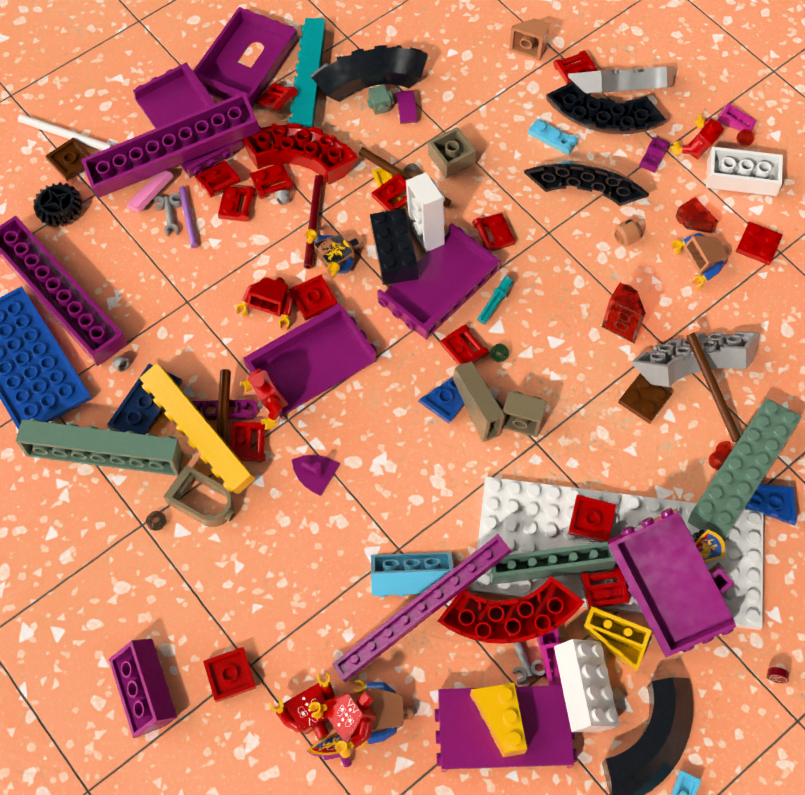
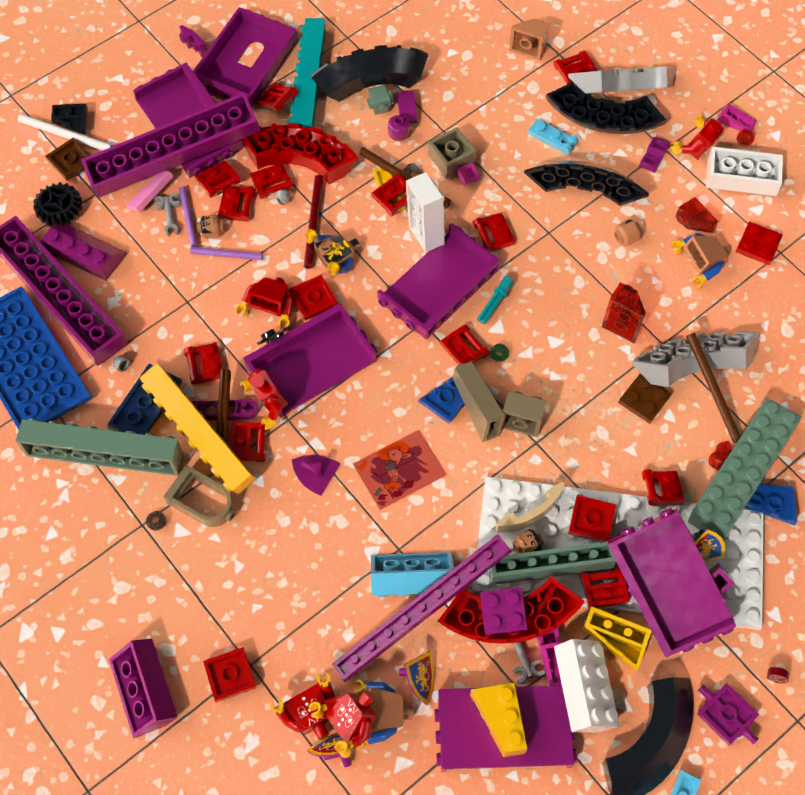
(70, 116): none -> black wing
(82, 250): none -> magenta slope
(191, 40): none -> magenta slope
(210, 226): none -> nougat head
(210, 362): none -> red plate
(226, 253): none -> medium lavender bar
(271, 335): none -> black plate
(394, 246): black brick -> none
(398, 127): none -> magenta head
(399, 469): none -> clear red sticker
(420, 676): none -> shield
(467, 173): none -> dark pink plate
(503, 611): none -> magenta plate
(512, 523): none -> tan slope
(528, 541): none -> nougat head
(668, 485): none -> red plate
(728, 714): none -> magenta plate

